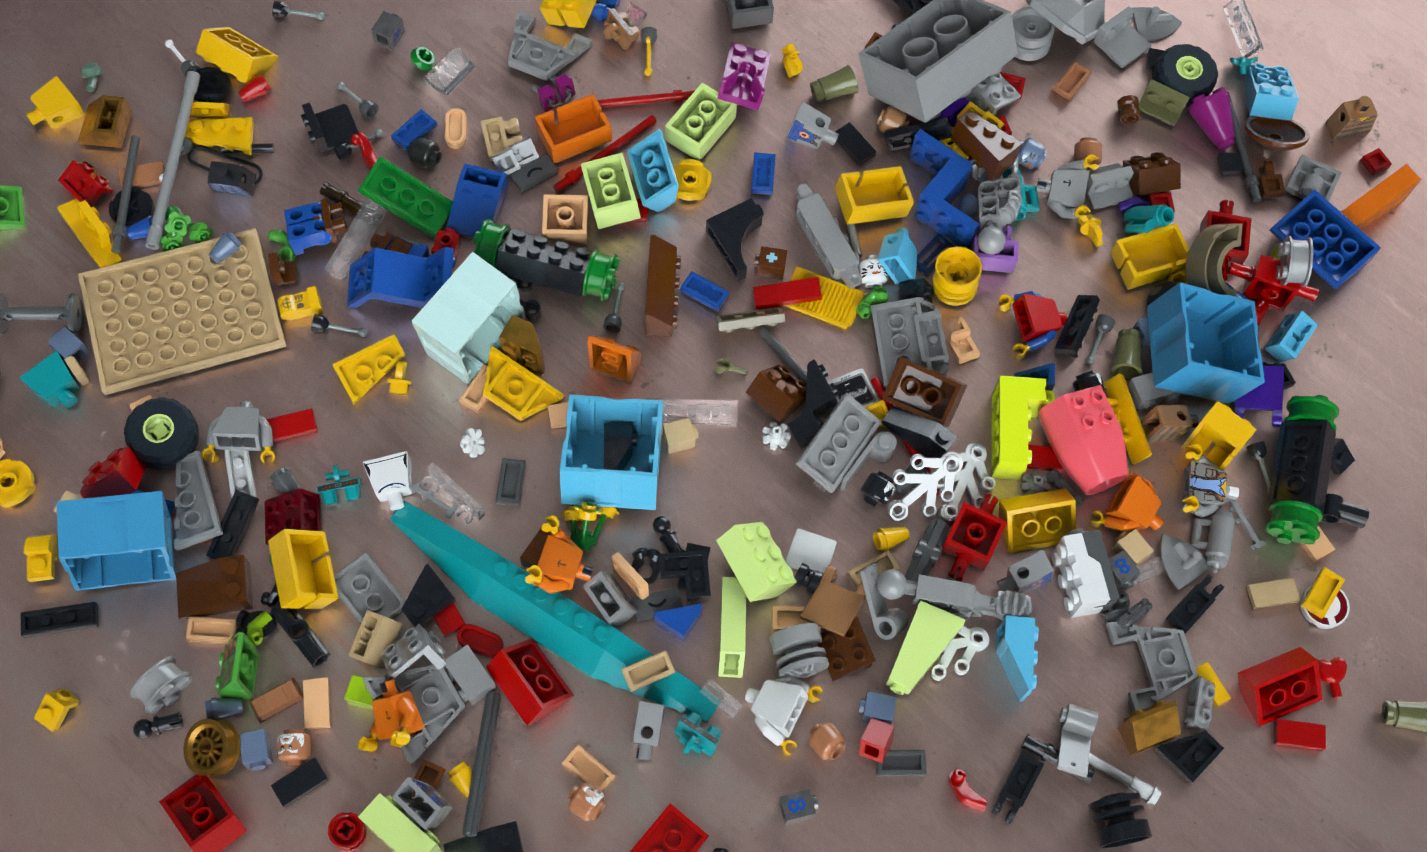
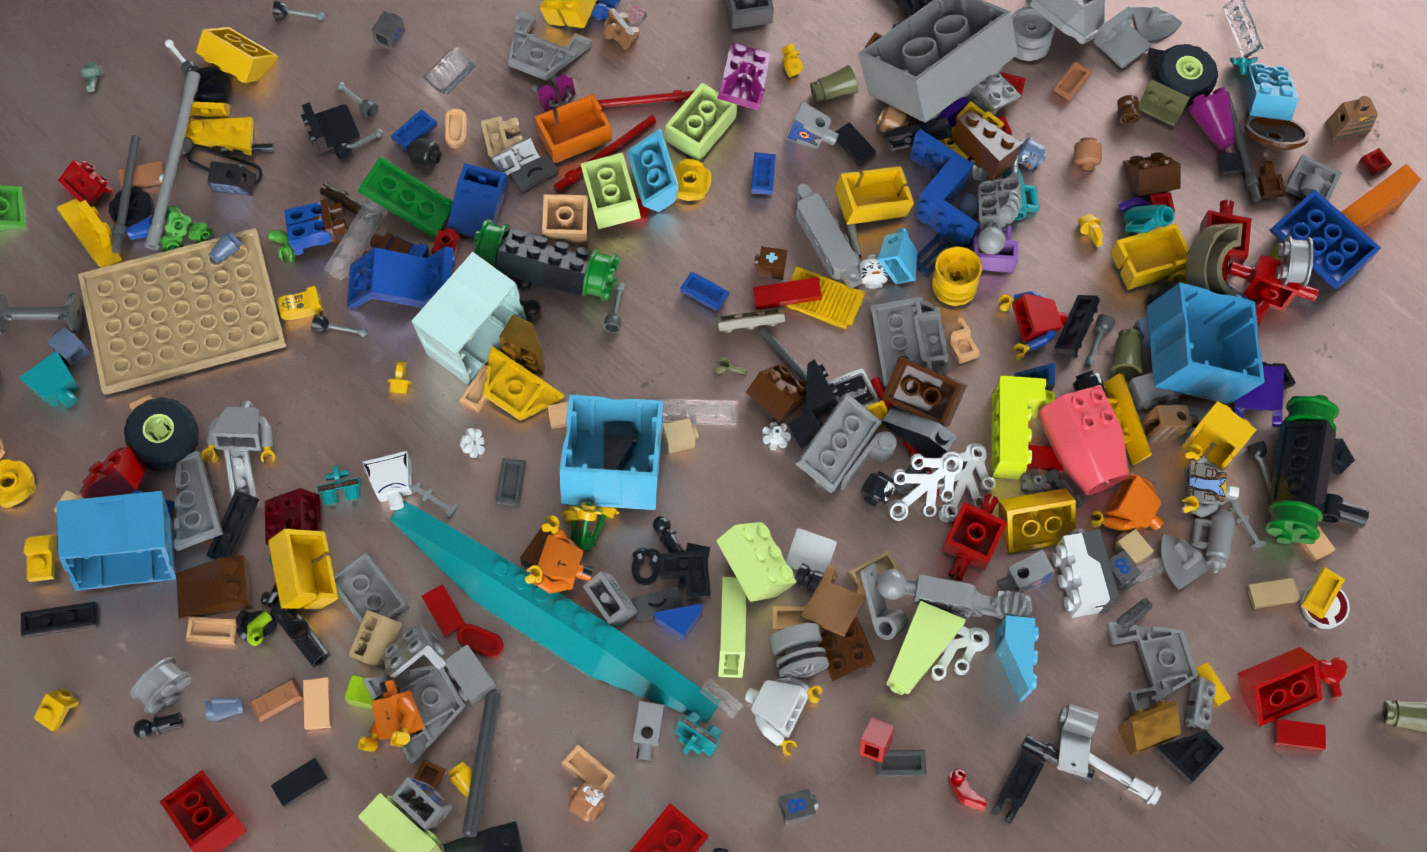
(54, 105): yellow torso -> none
(77, 370): tan tile -> none
(106, 122): pearl gold slope -> none
(212, 747): pearl gold wheel -> none
(238, 668): bright green slope -> none
(254, 89): red cone -> none
(256, 749): sand blue brick -> none
(282, 271): reddish brown bracket -> none
(284, 480): dark grey cone -> none
(293, 425): red tile -> none
(293, 747): nougat head -> none
(347, 831): red wheel -> none
(365, 147): red arm -> none
(368, 366): yellow wing -> none
(422, 58): green hat -> none
(427, 598): black wing -> none
(453, 493): clear plate -> none
(529, 681): red slope -> none
(613, 358): orange slope -> none
(630, 576): light nougat tile -> none
(648, 670): tan tile -> none
(649, 37): hinge -> none
(661, 288): reddish brown slope -> none
(730, 231): black arch -> none
(827, 741): nougat head -> none
(876, 296): bright green piece -> none
(877, 707): sand blue brick -> none
(889, 537): yellow cone -> none
(916, 288): black bracket -> none
(928, 549): dark grey piece -> none
(1068, 188): light grey torso -> none
(1109, 185): light grey bracket -> none
(1119, 608): dark grey arm -> none
(1119, 819): black wheel -> none
(1193, 605): black hinge -> none
(1290, 336): medium azure brick -> none

